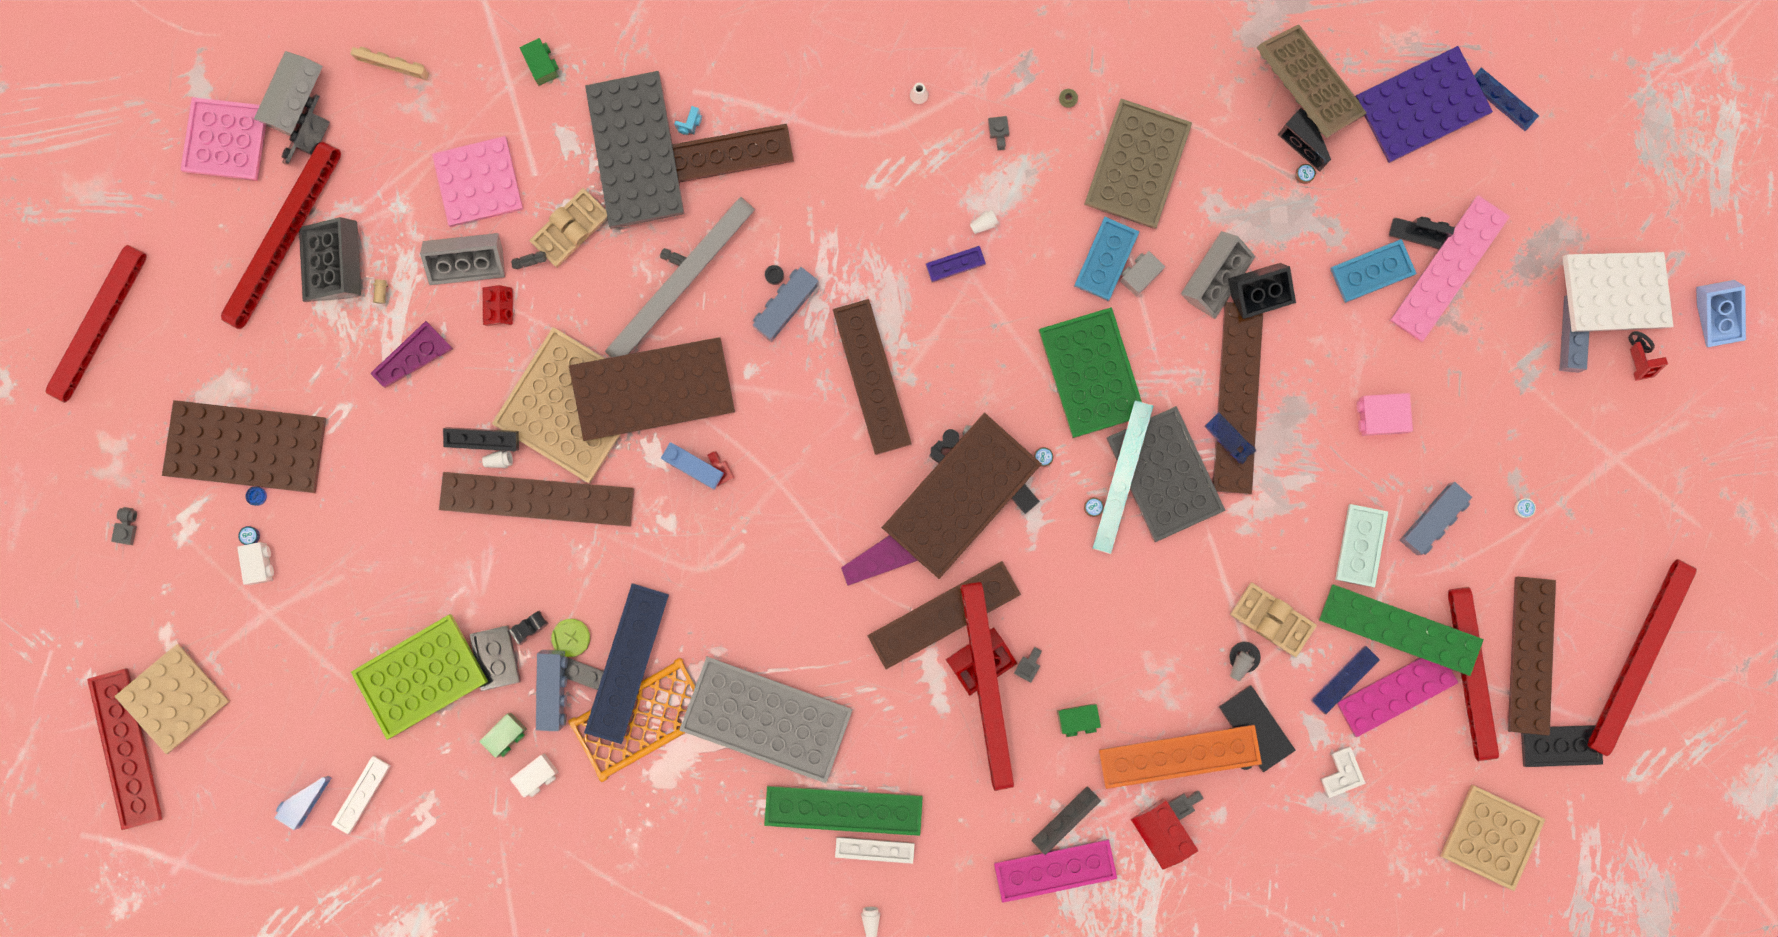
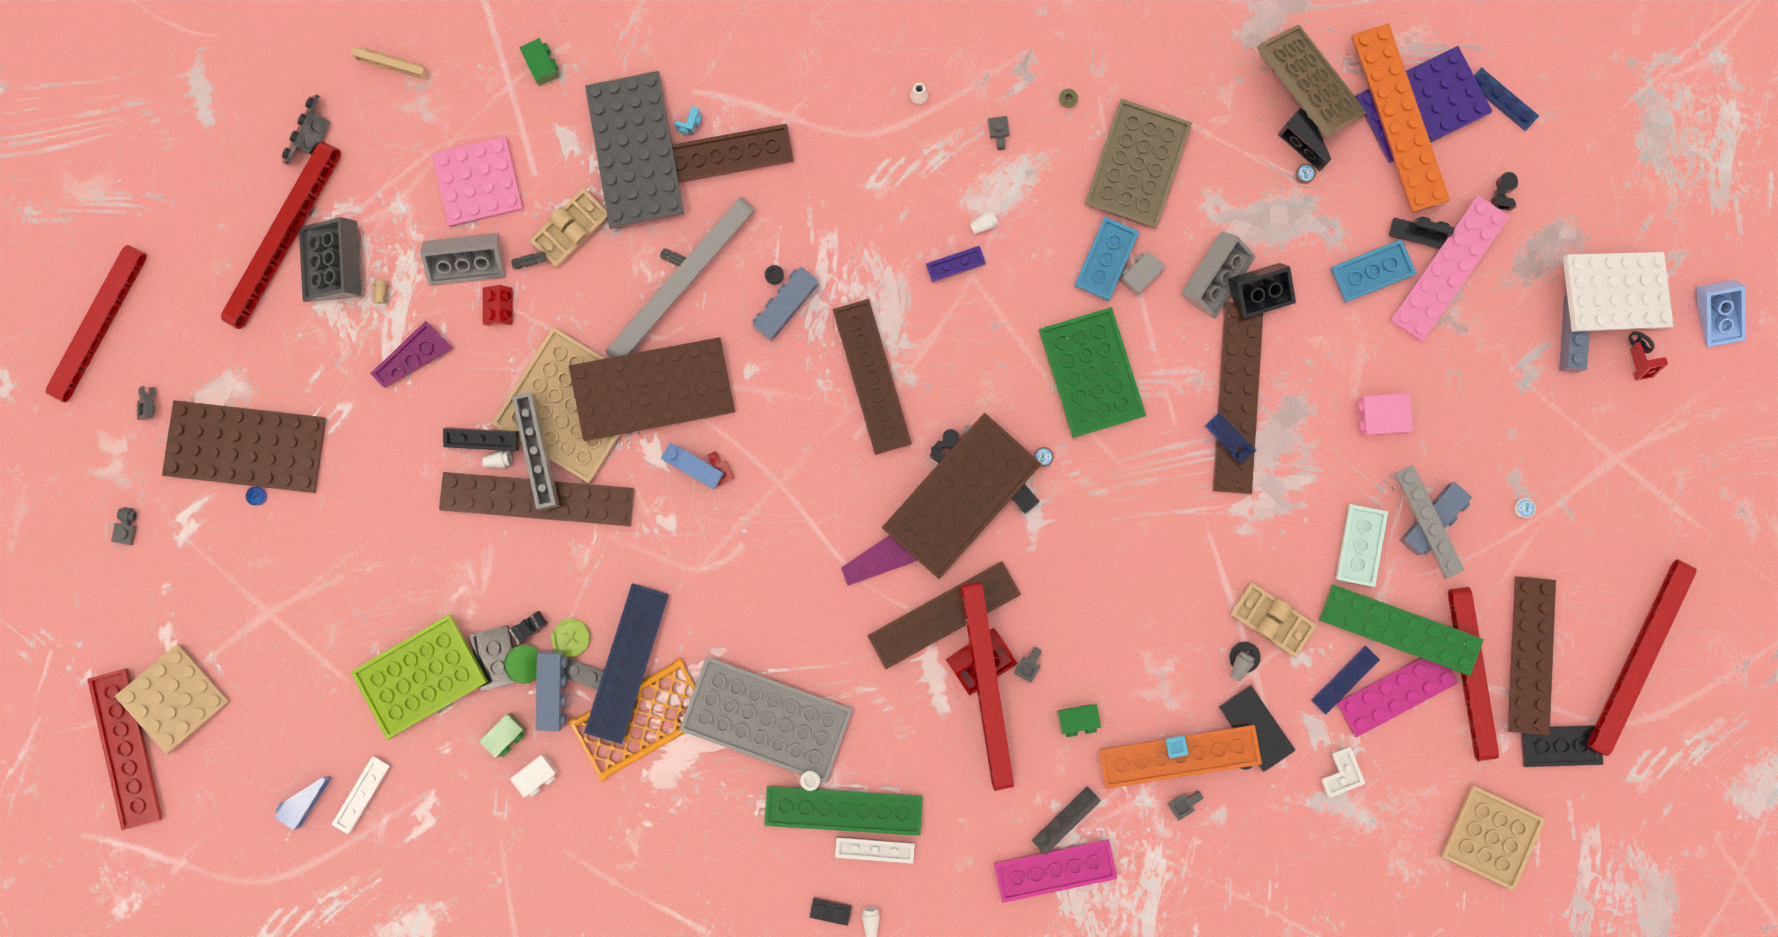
(145, 405): none -> dark grey plate
(223, 139): bright pink plate -> none
(248, 535): tile -> none
(255, 563): white brick -> none
(288, 92): light grey slope -> none
(521, 664): none -> bright green tile
(535, 451): none -> light grey brick
(810, 780): none -> white tile
(830, 911): none -> black plate
(1093, 507): tile -> none
(1123, 477): plate -> none
(1164, 834): red slope -> none
(1170, 477): dark grey plate -> none
(1176, 746): none -> medium azure tile
(1400, 118): none -> orange plate
(1429, 522): none -> light grey plate
(1505, 184): none -> black leg

